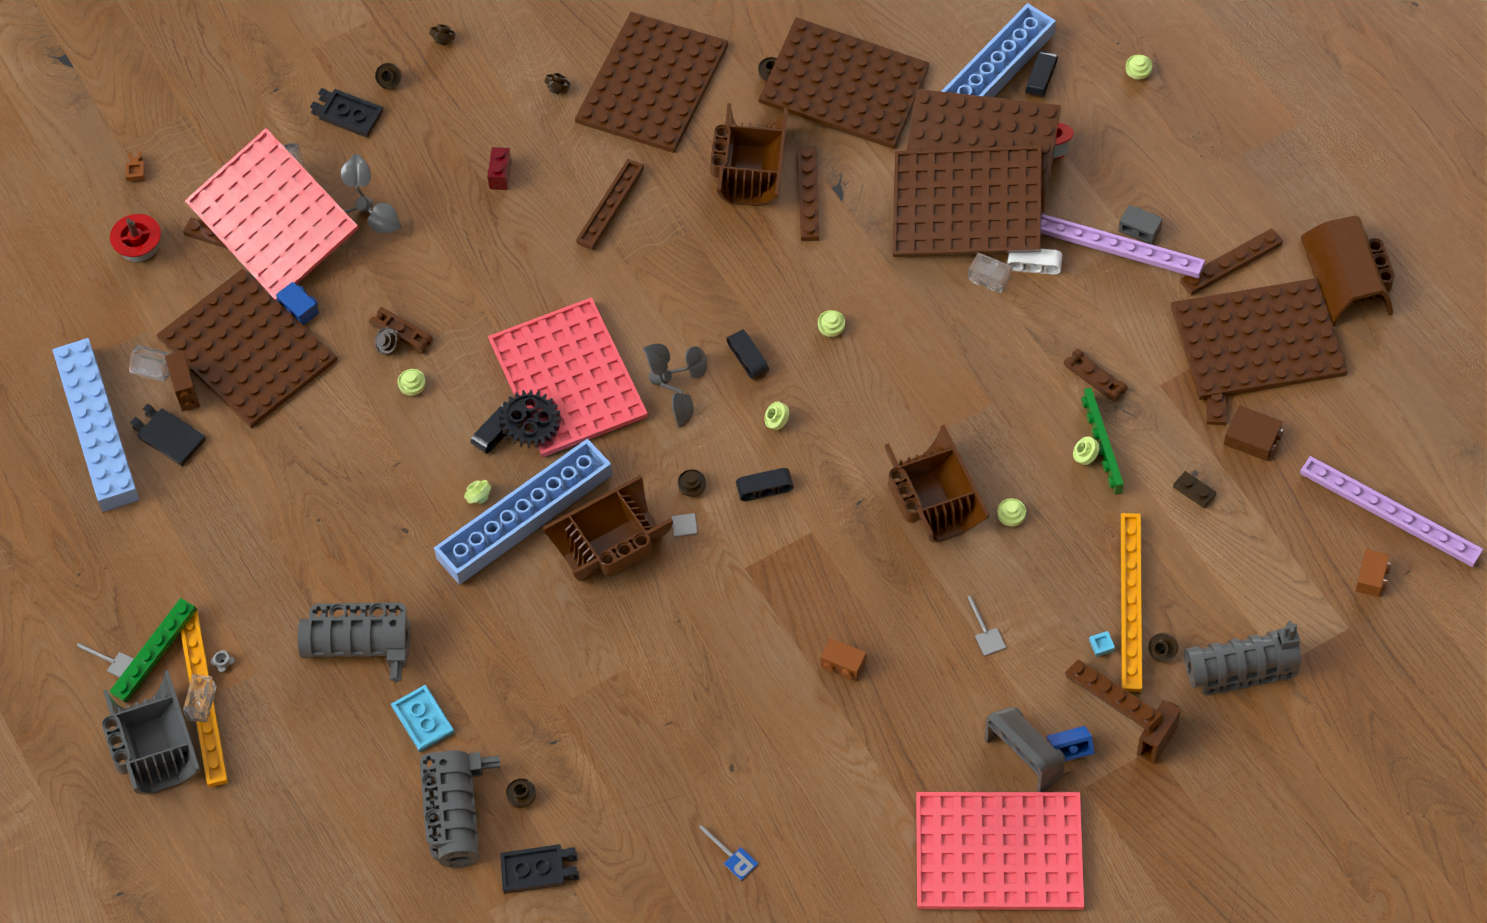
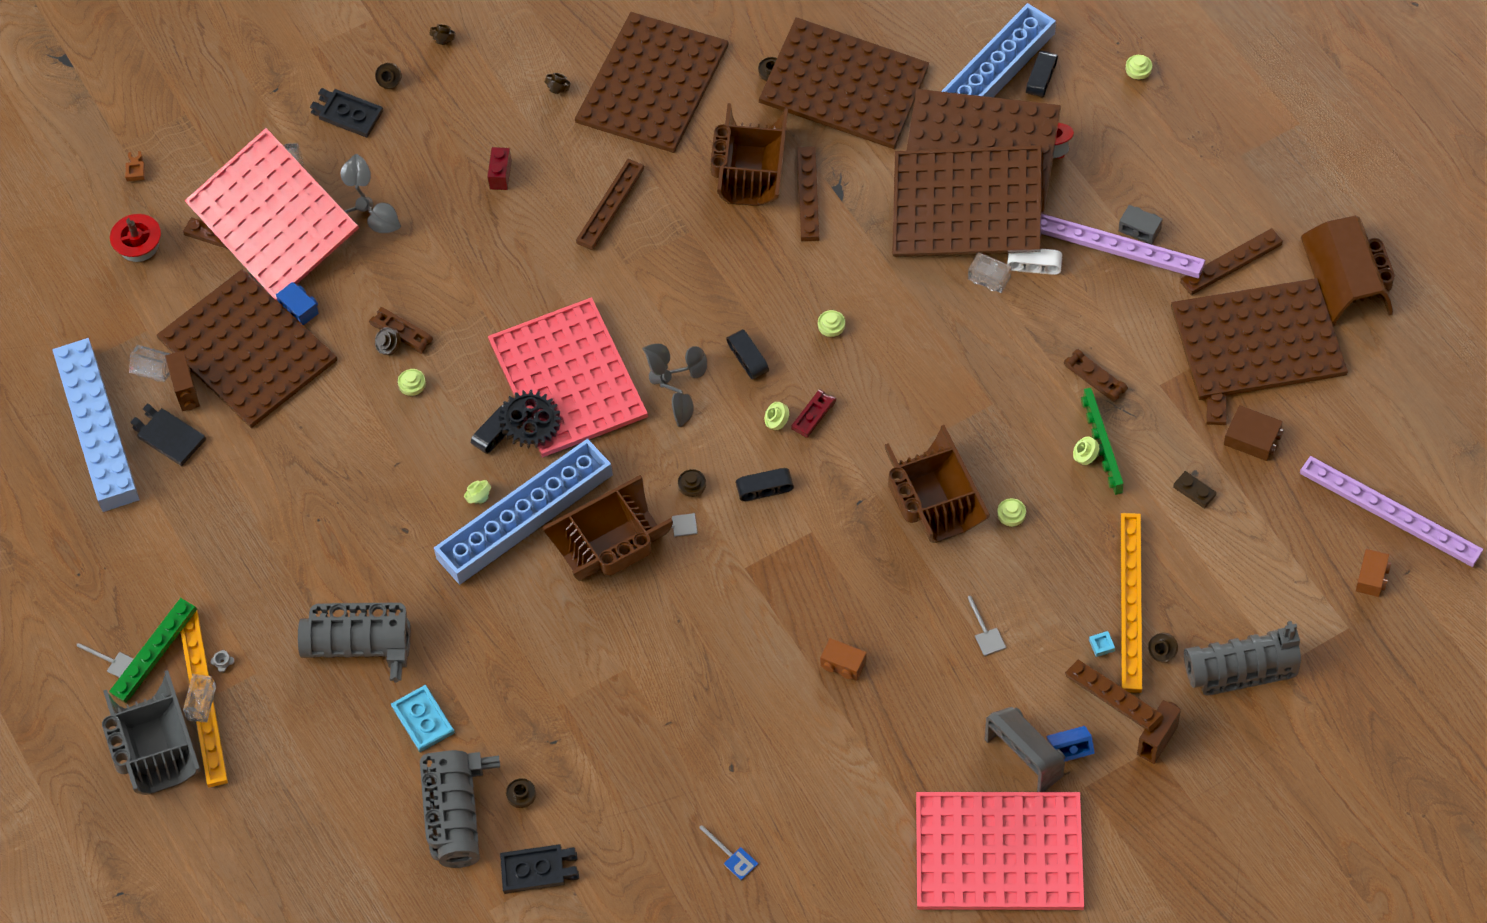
(813, 413): none -> dark red plate

